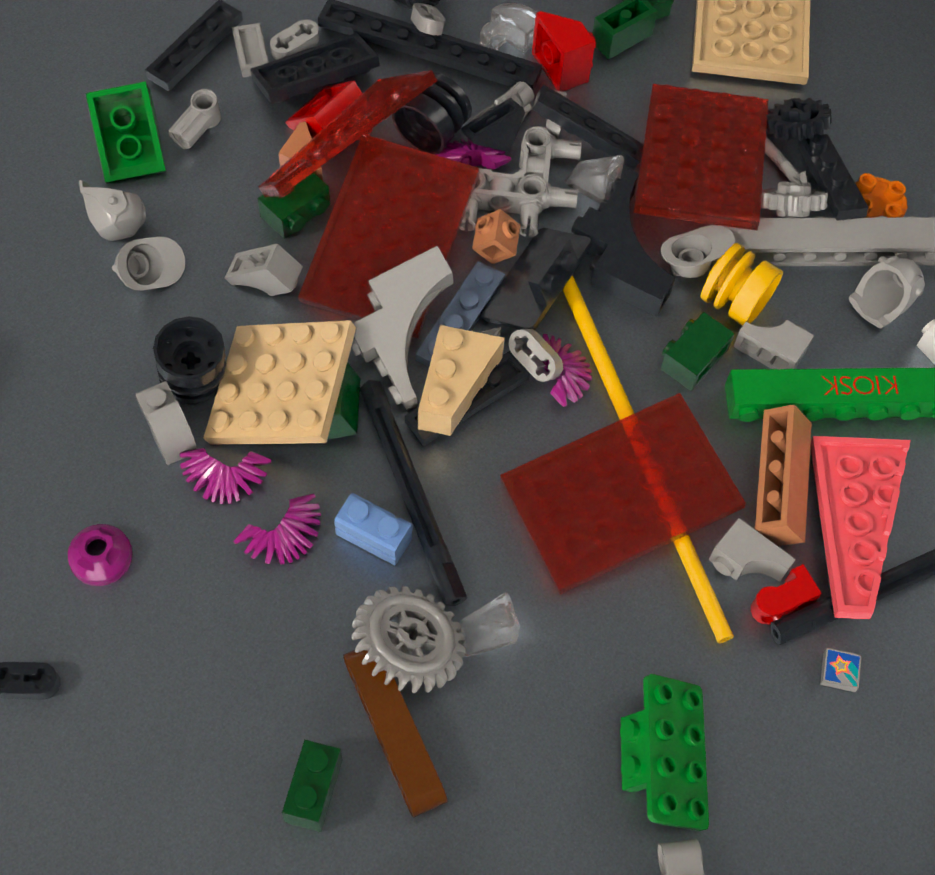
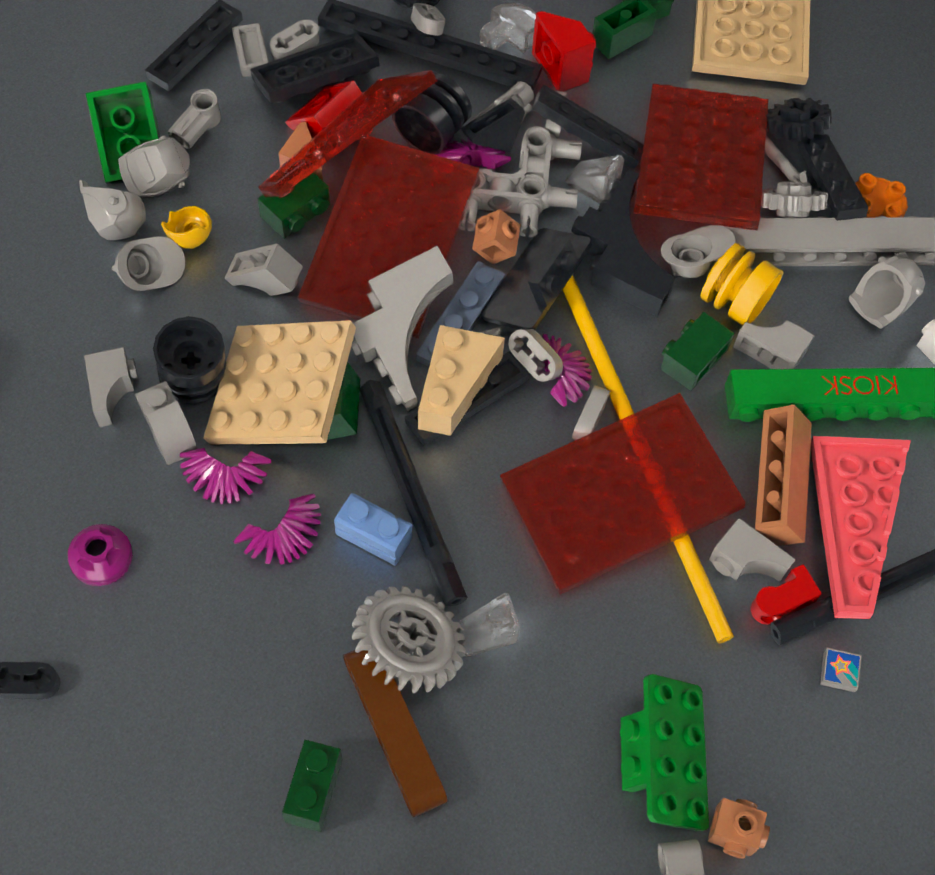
(109, 380): none -> light grey arch
(155, 167): none -> light grey helmet
(188, 226): none -> yellow hair
(591, 412): none -> light grey beam
(739, 827): none -> nougat brick

